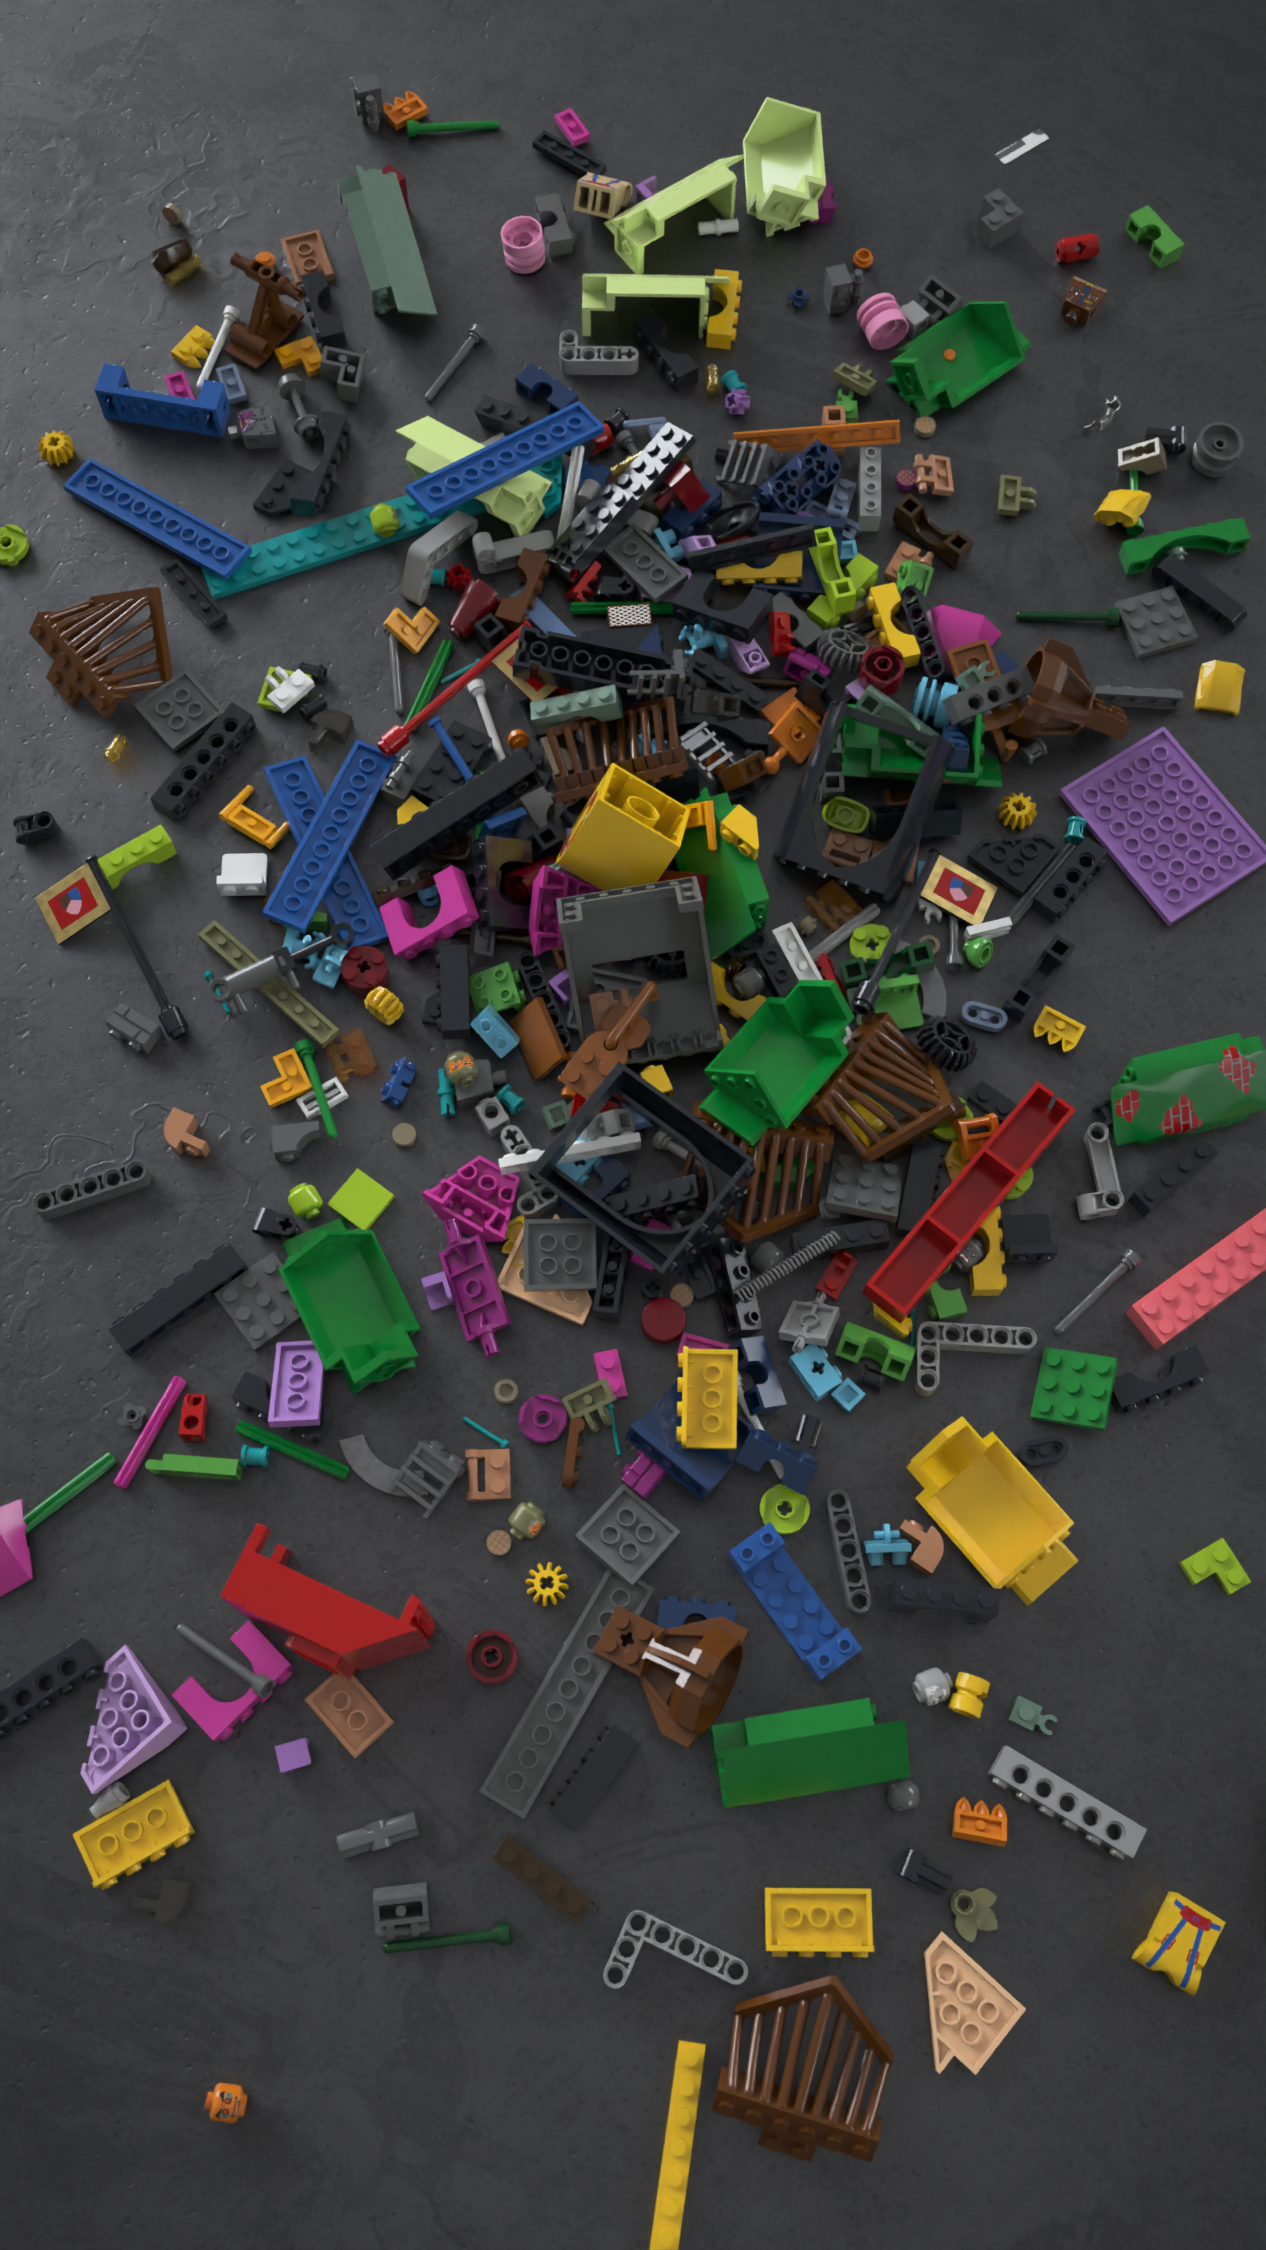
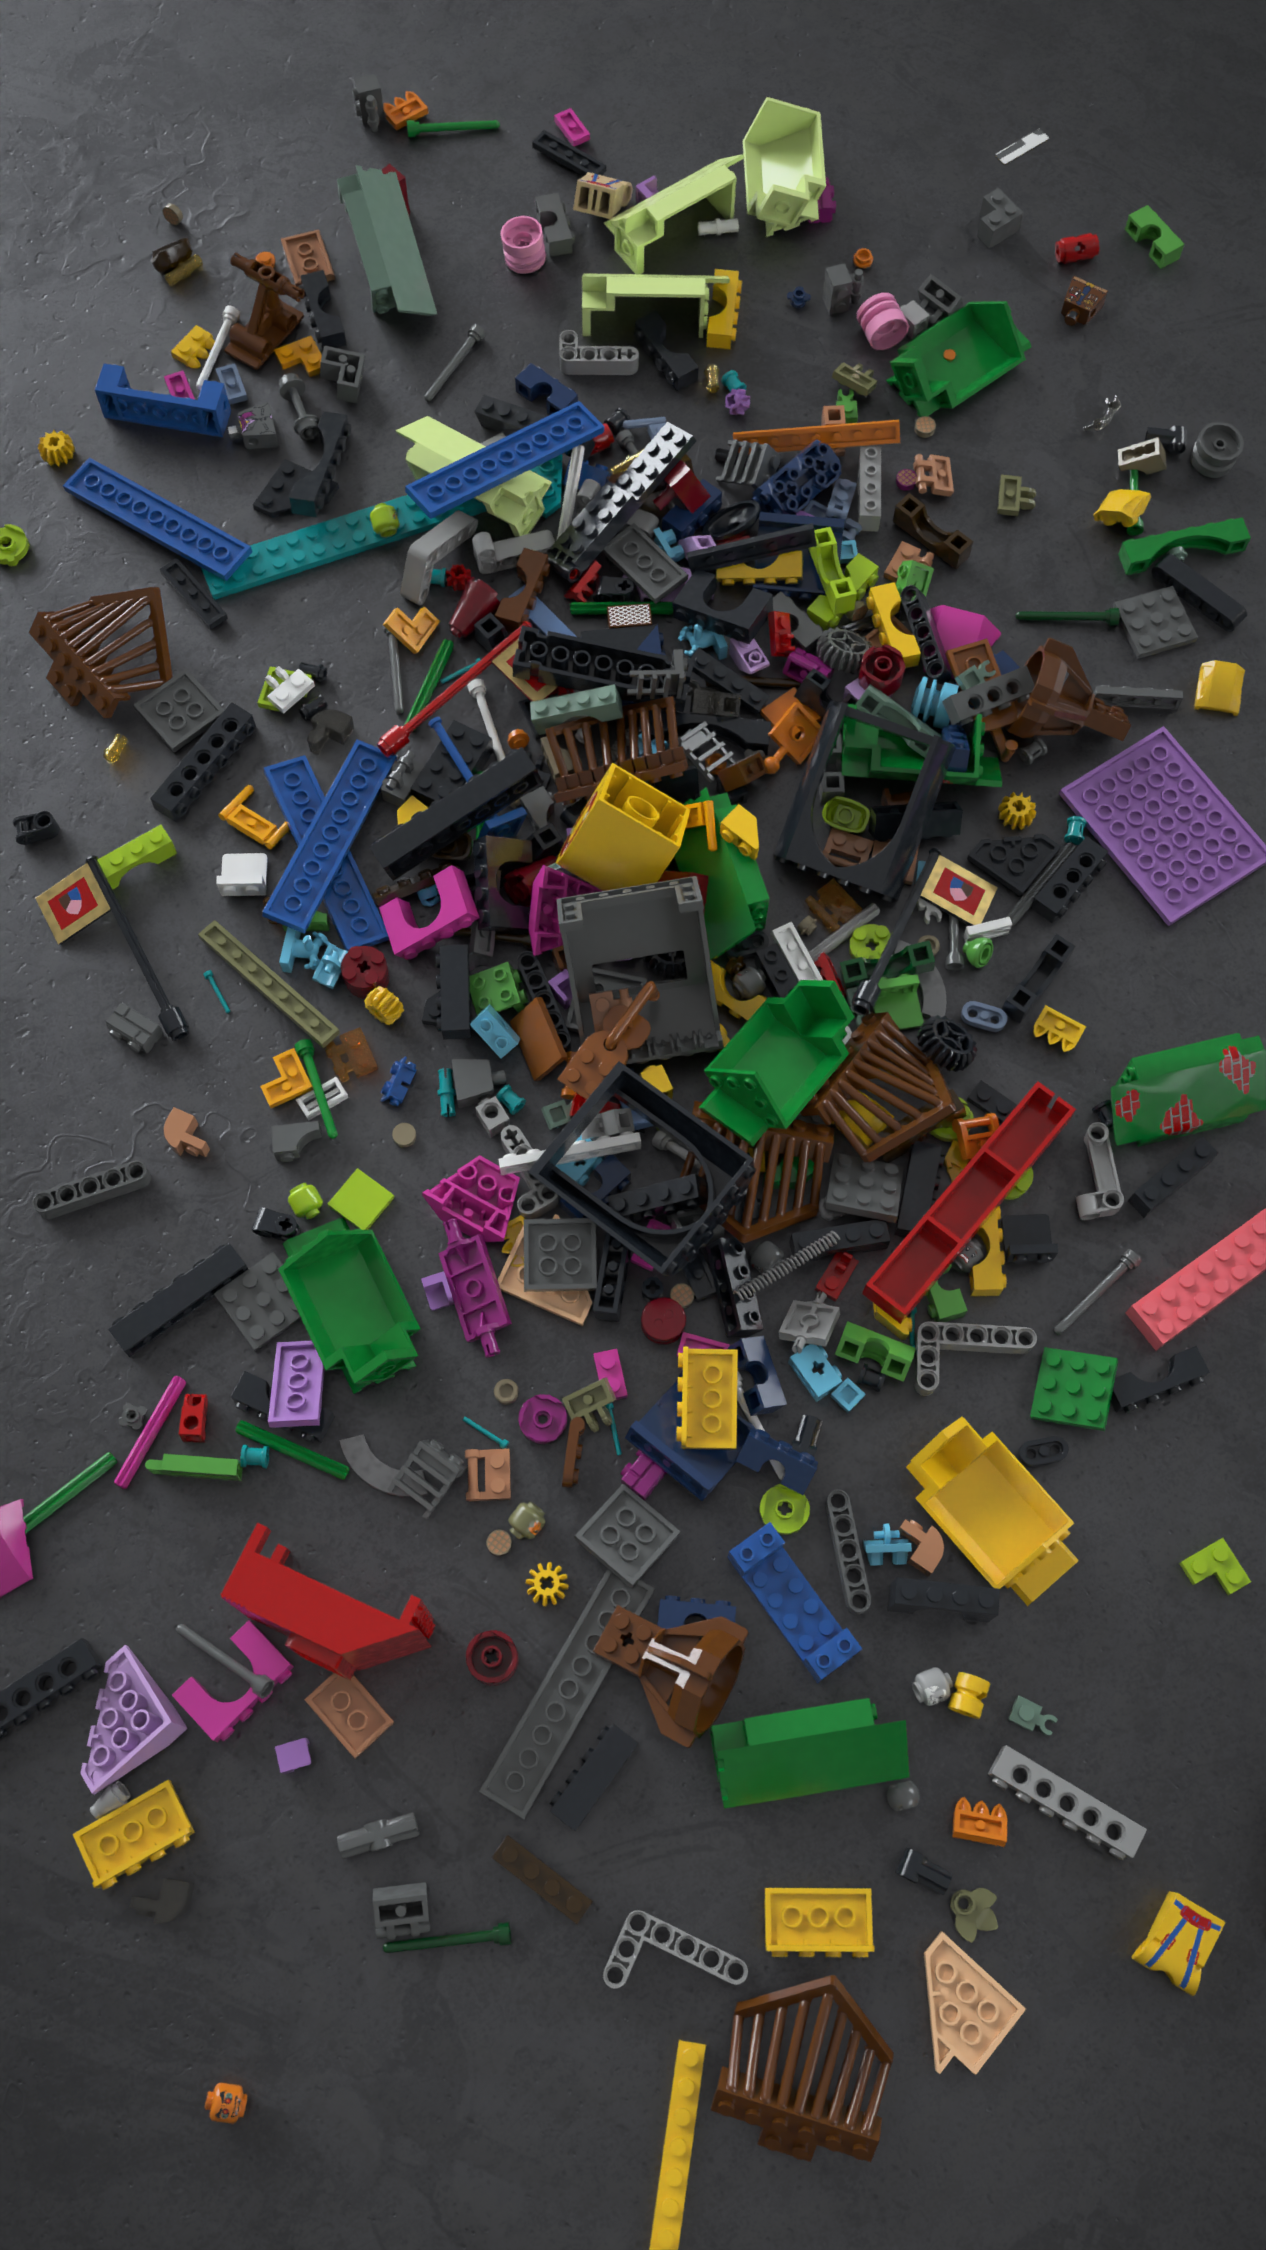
(272, 967): dark grey piece -> none
(461, 1068): olive head -> none

